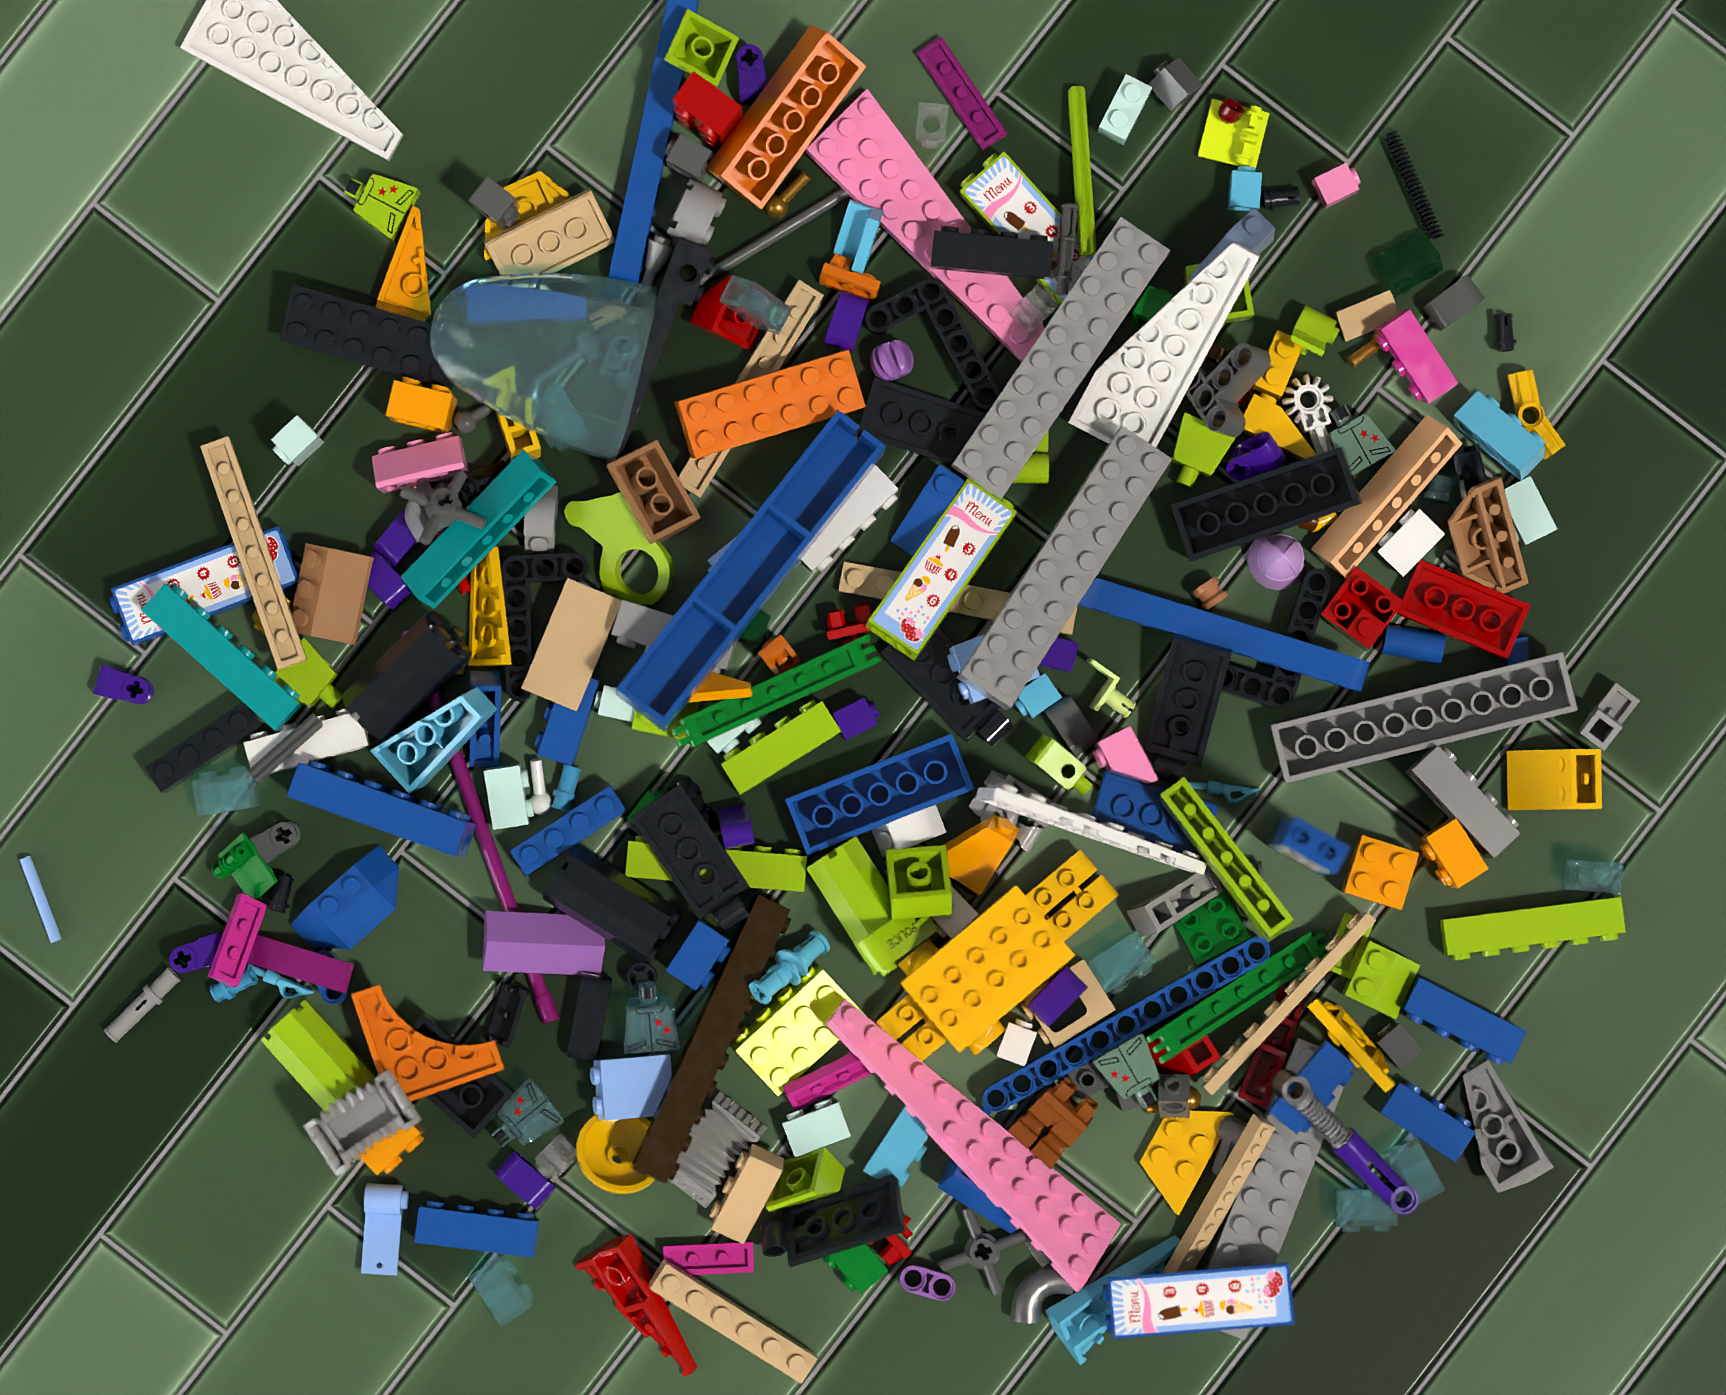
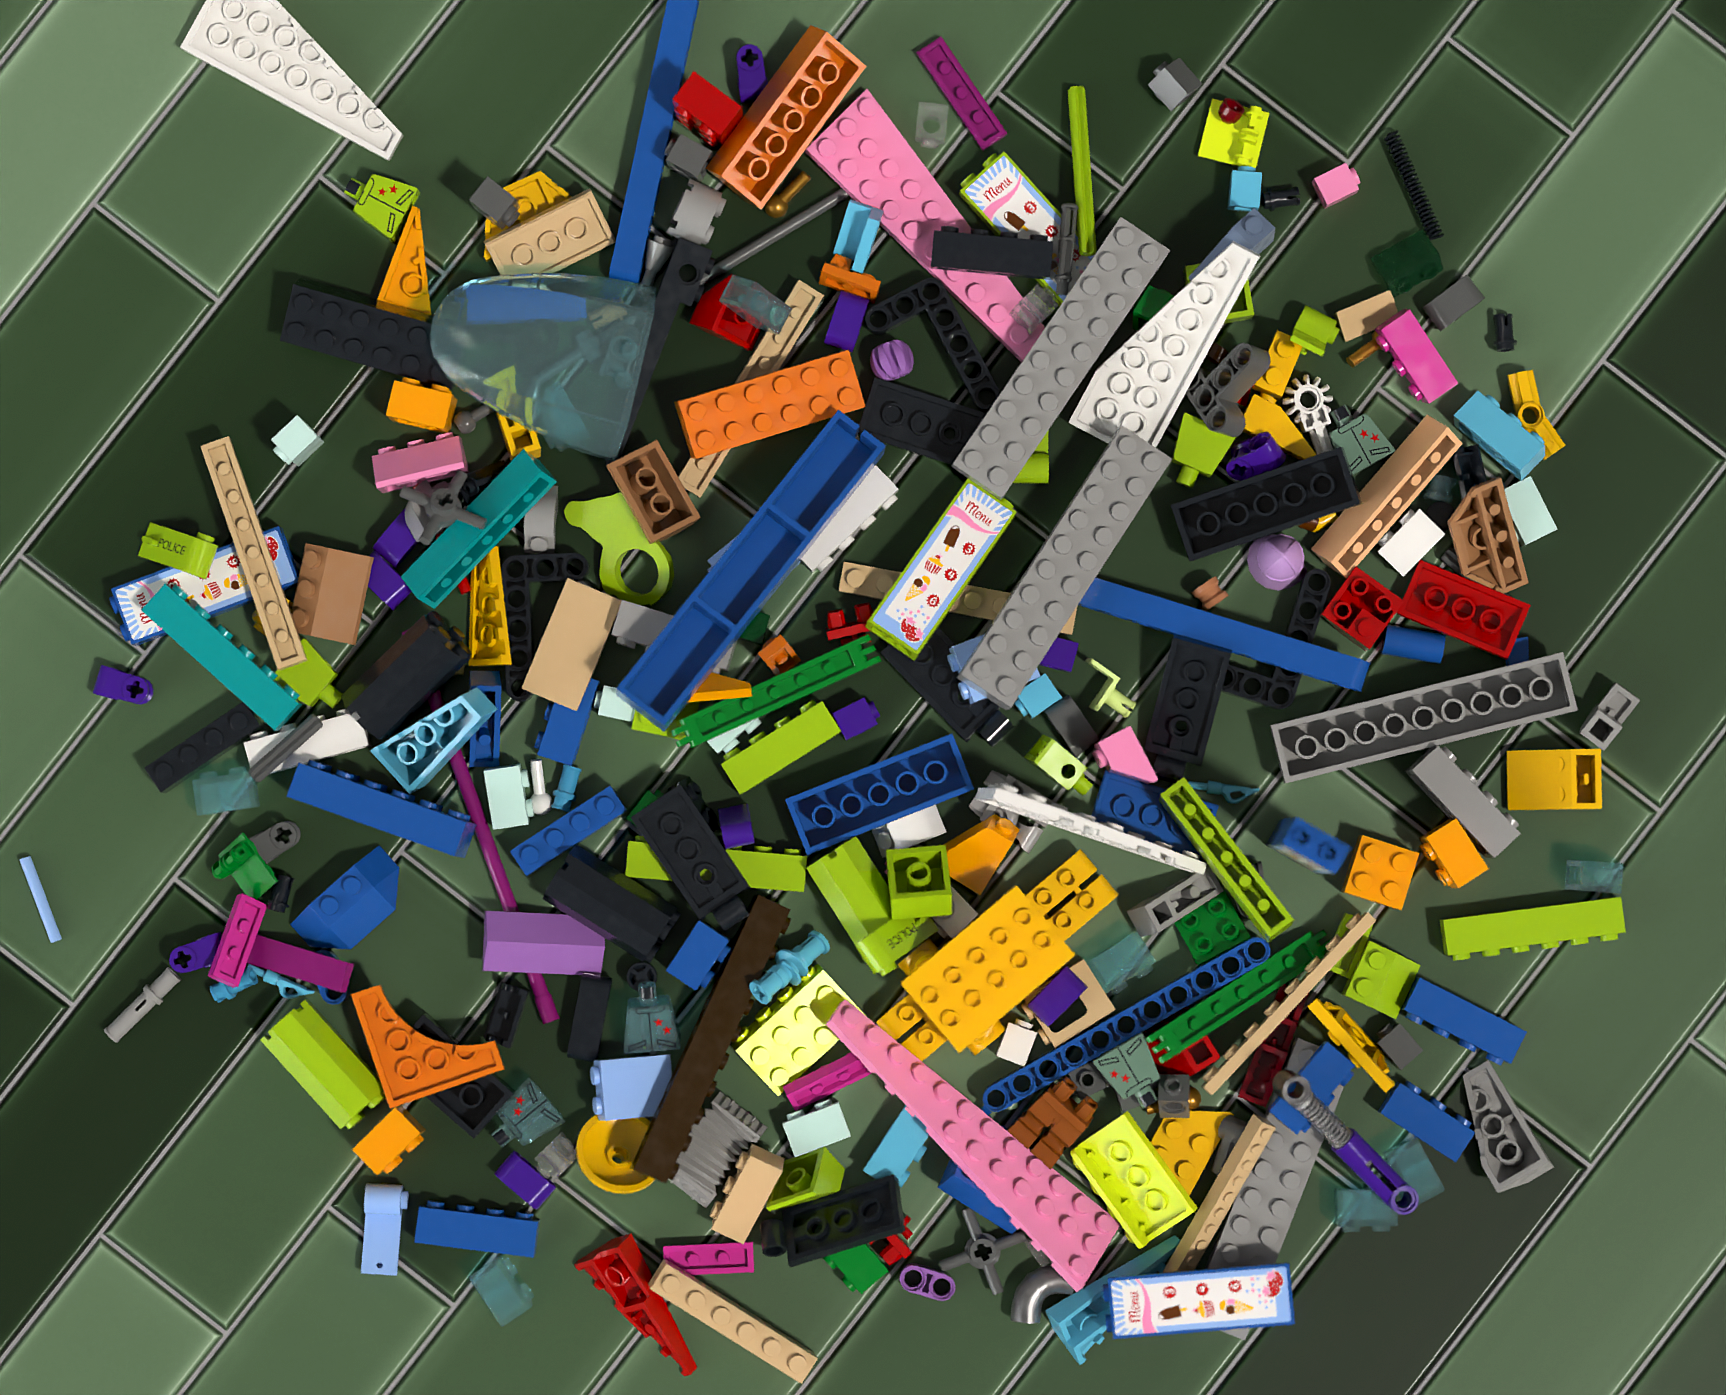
(179, 550): none -> lime door
(361, 1120): light grey piece -> none
(701, 47): lime slope -> none
(927, 510): blue slope -> none
(1124, 109): light aqua brick -> none
(1132, 1180): none -> neon yellow bracket

